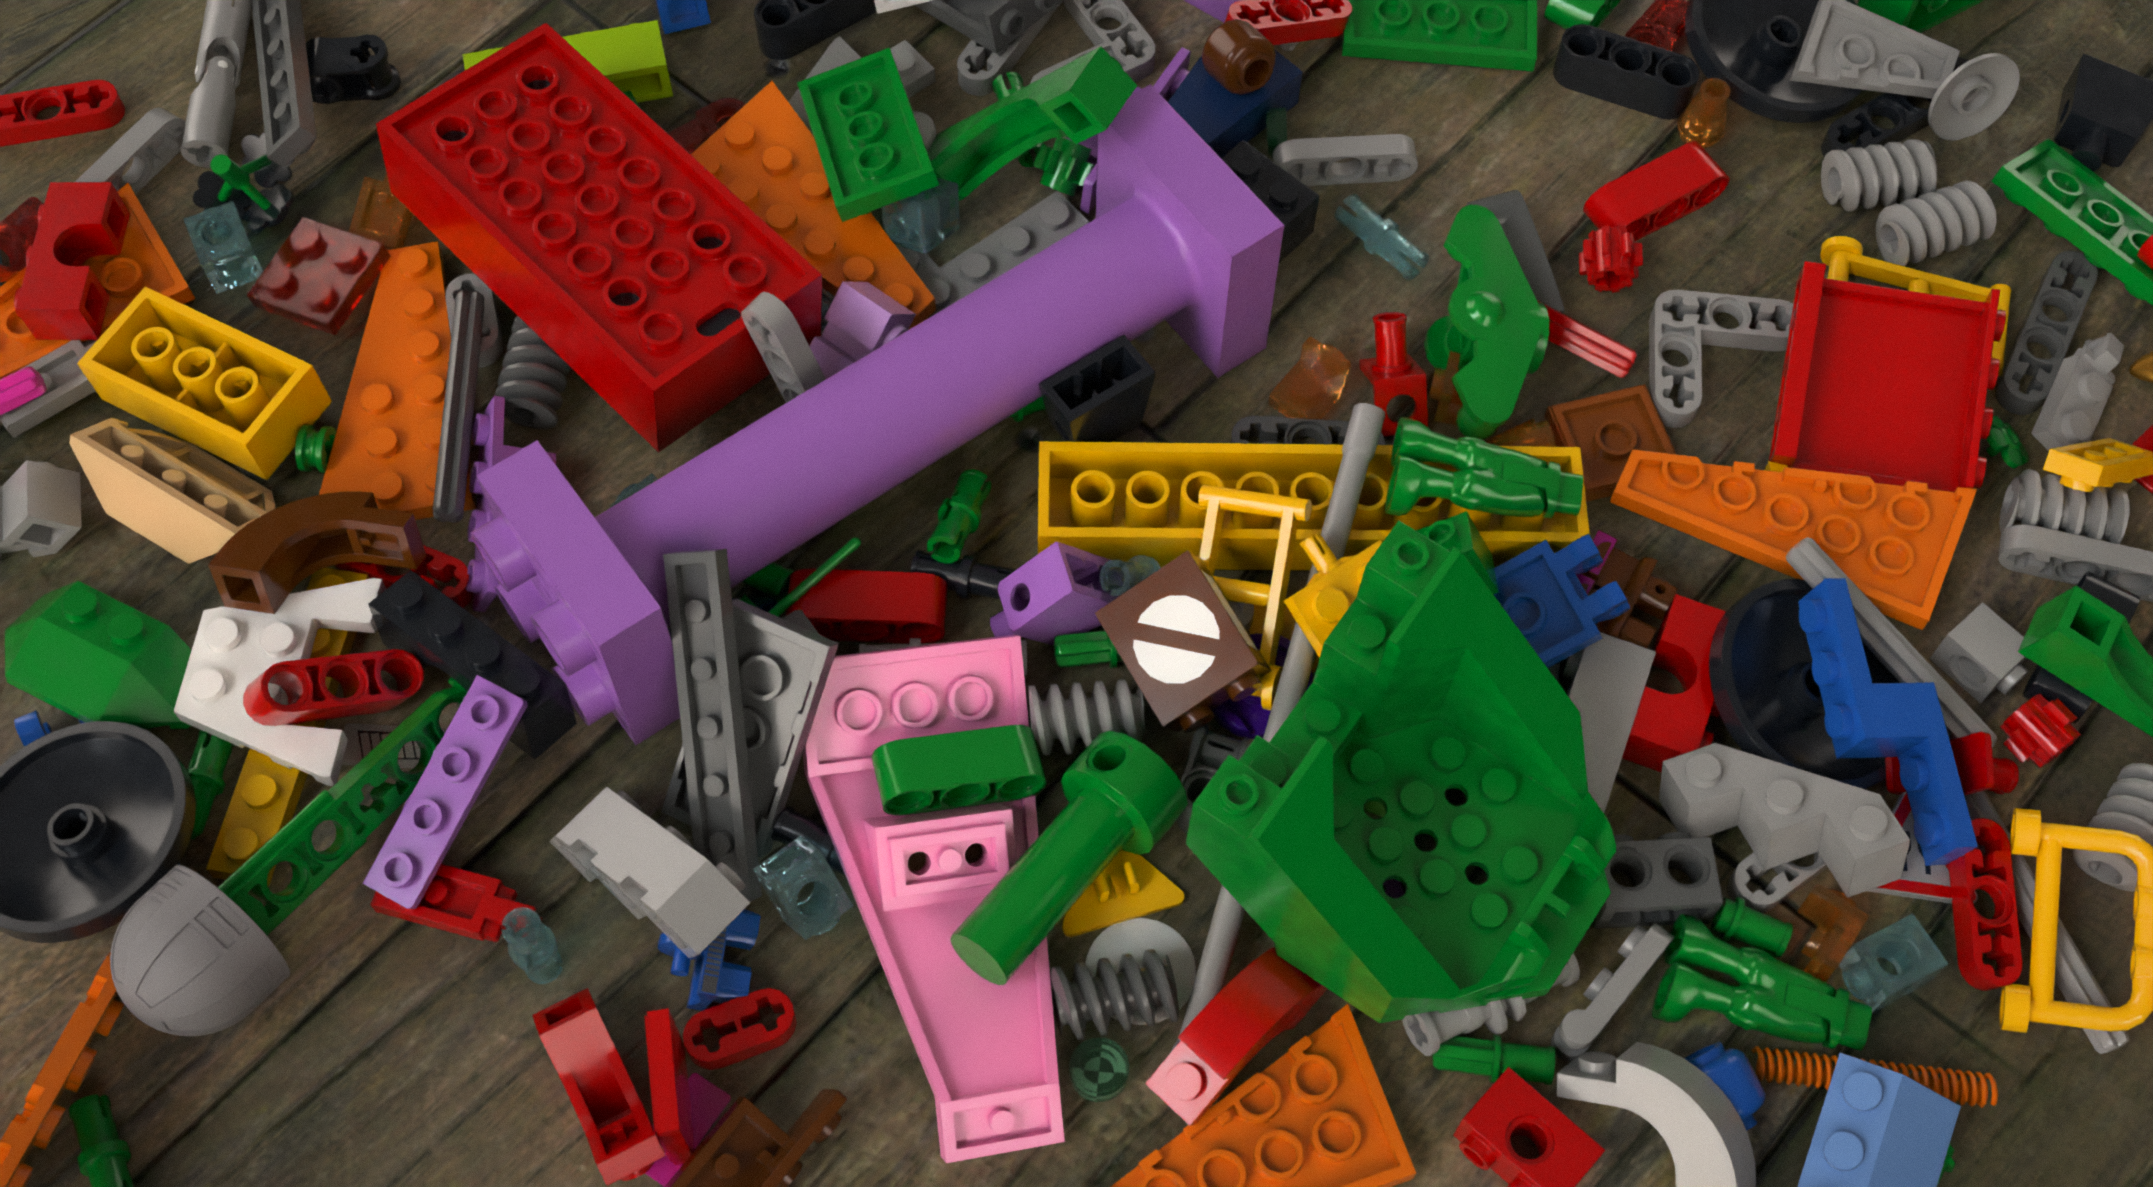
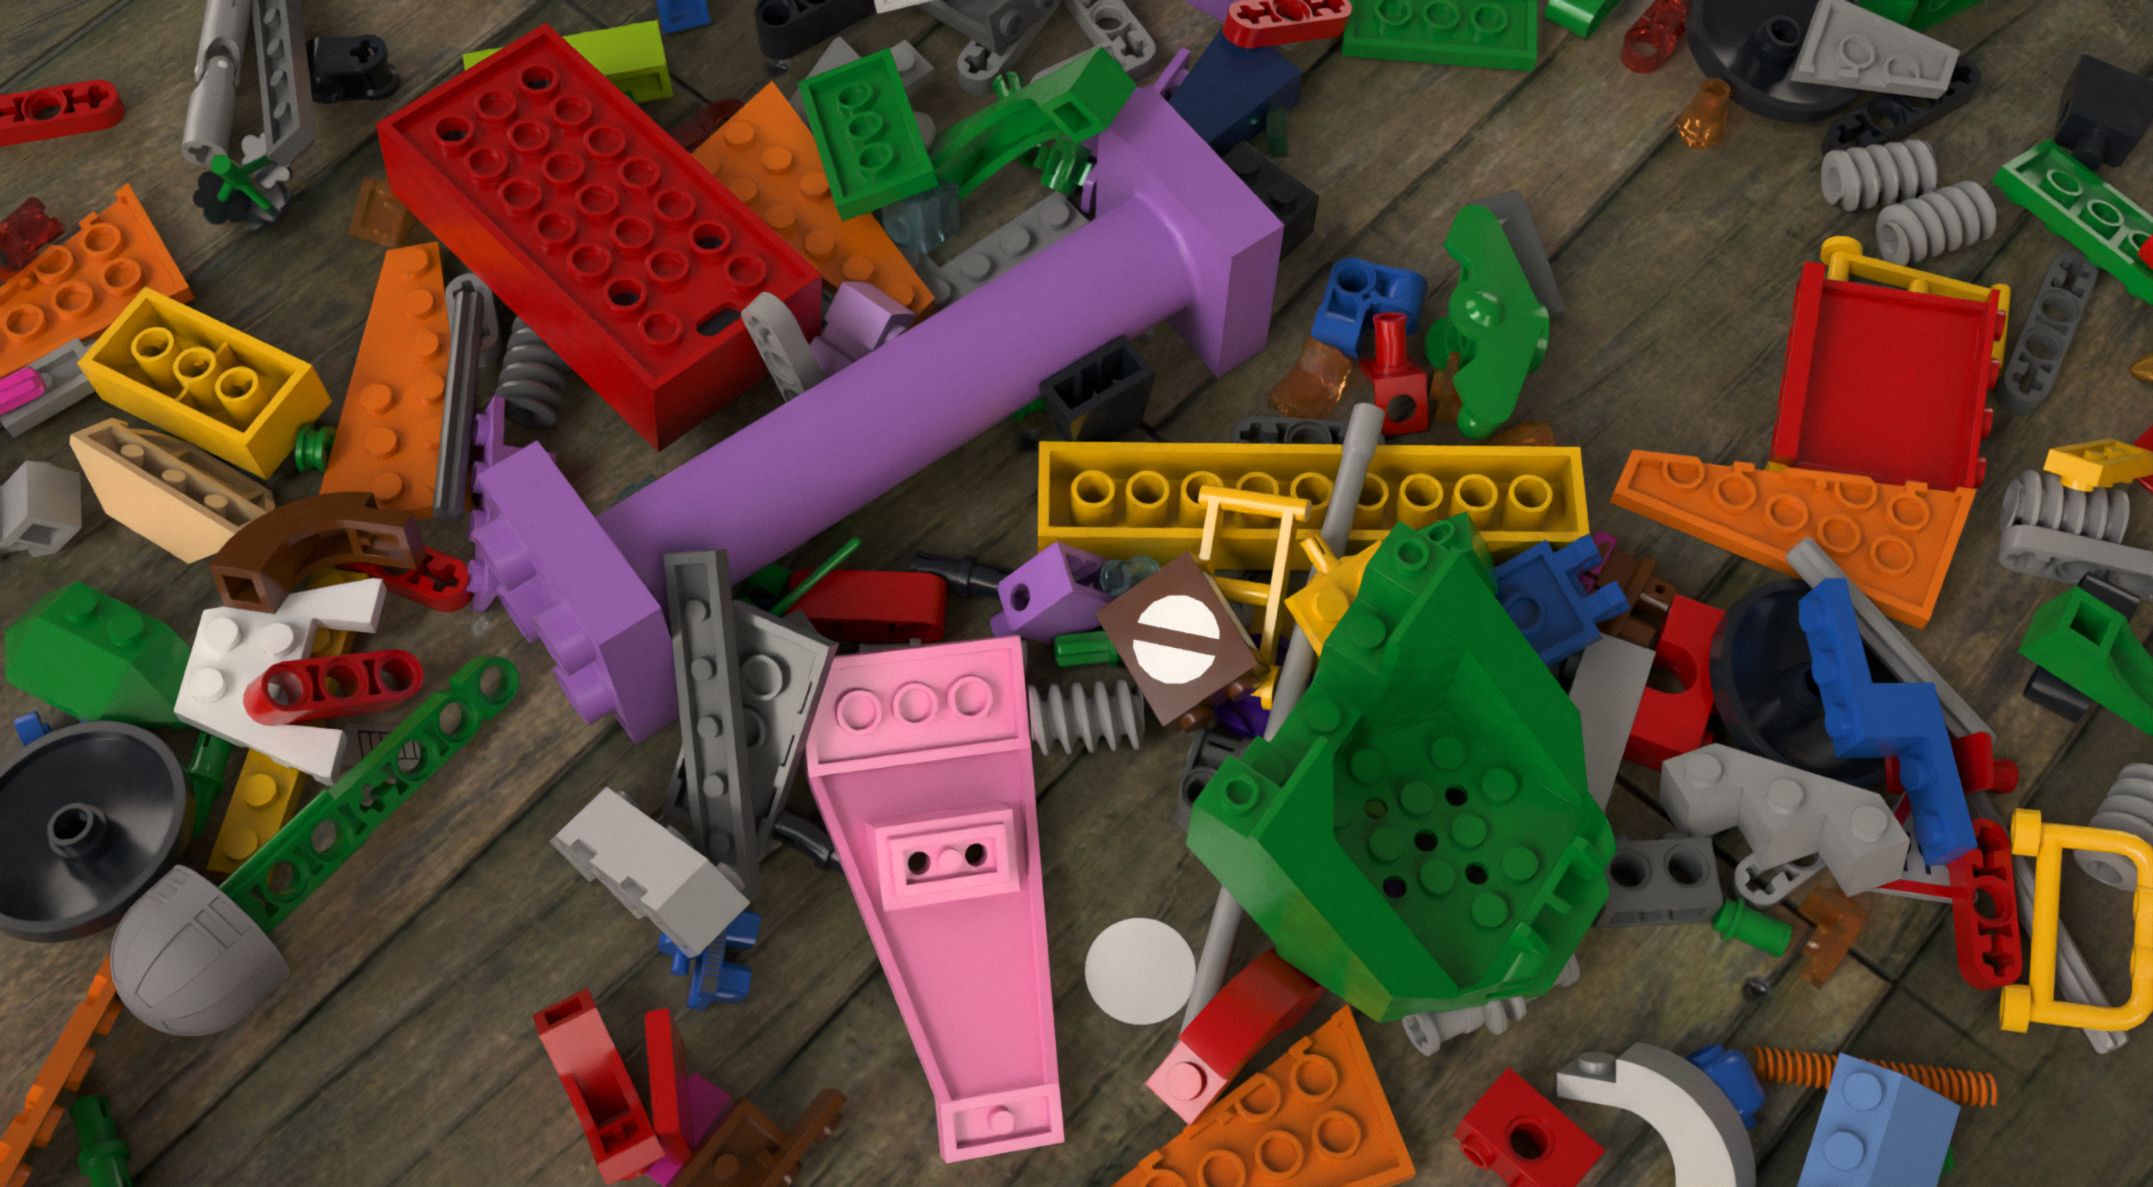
(57, 293): red arch -> none
(150, 141): light grey beam -> none
(224, 247): clear light blue brick -> none
(318, 275): clear red plate -> none
(443, 634): black arch -> none
(445, 793): medium lavender bracket -> none
(458, 904): red hinge -> none
(532, 945): clear light blue pin -> none
(744, 1042): red beam -> none
(788, 872): clear light blue brick -> none
(958, 770): green beam -> none
(959, 516): green pin -> none
(1099, 1069): clear green tile -> none
(1114, 993): dark grey piece -> none
(1117, 801): green piece -> none
(1122, 892): yellow piece -> none
(1238, 57): reddish brown head -> none
(1377, 159): light grey beam -> none
(1379, 288): none -> blue piece
(1381, 237): clear light blue pin -> none
(1485, 478): green piece -> none
(1494, 1057): green axle -> none
(1589, 344): red axle -> none
(1606, 432): dark orange tile -> none
(1610, 258): red gear -> none
(1610, 991): light grey plate -> none
(1625, 71): black beam -> none
(1658, 191): red beam -> none
(1689, 336): light grey beam -> none
(1769, 995): green piece -> none
(1910, 952): clear light blue brick -> none
(1973, 96): light grey dish -> none
(1982, 654): light grey brick -> none
(2006, 440): green plant -> none
(2039, 730): red gear -> none
(2079, 394): light grey hinge -> none

